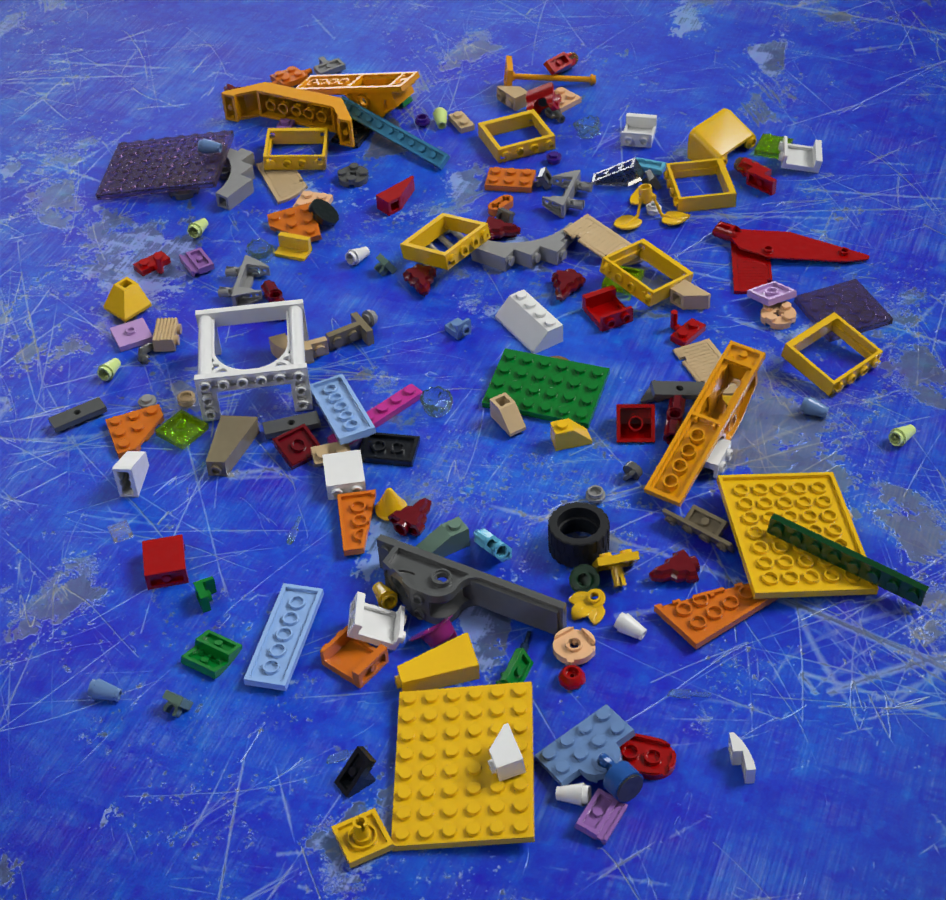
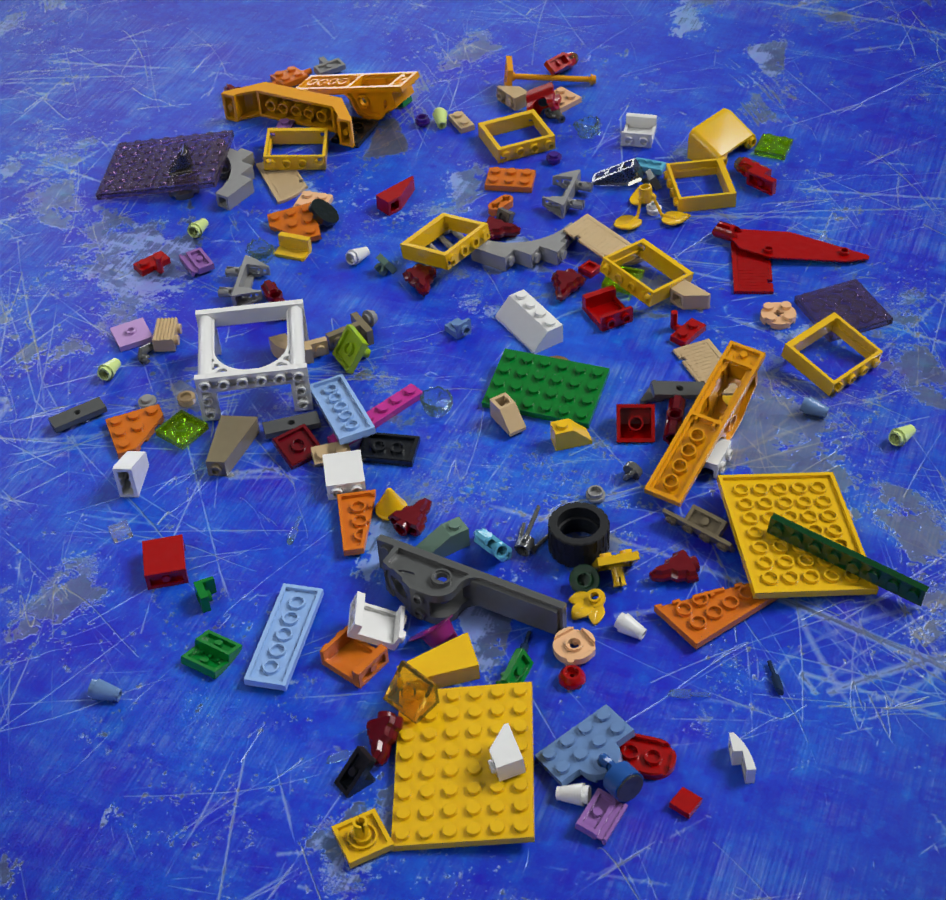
(126, 300): yellow slope -> none
(177, 702): sand green tile -> none
(182, 163): none -> clear smoke slope
(207, 146): medium blue cone -> none
(351, 349): none -> lime tile
(353, 175): dark grey plate -> none
(383, 734): none -> dark red rock
(384, 596): yellow cone -> none
(396, 134): dark azure plate -> none
(411, 693): none -> clear yellow slope
(525, 543): none -> dark grey plant
(544, 178): dark grey tile -> none
(589, 269): none -> red tile
(685, 802): none -> red tile
(771, 293): lavender plate -> none
(775, 679): none -> dark blue piece
(800, 156): white panel -> none

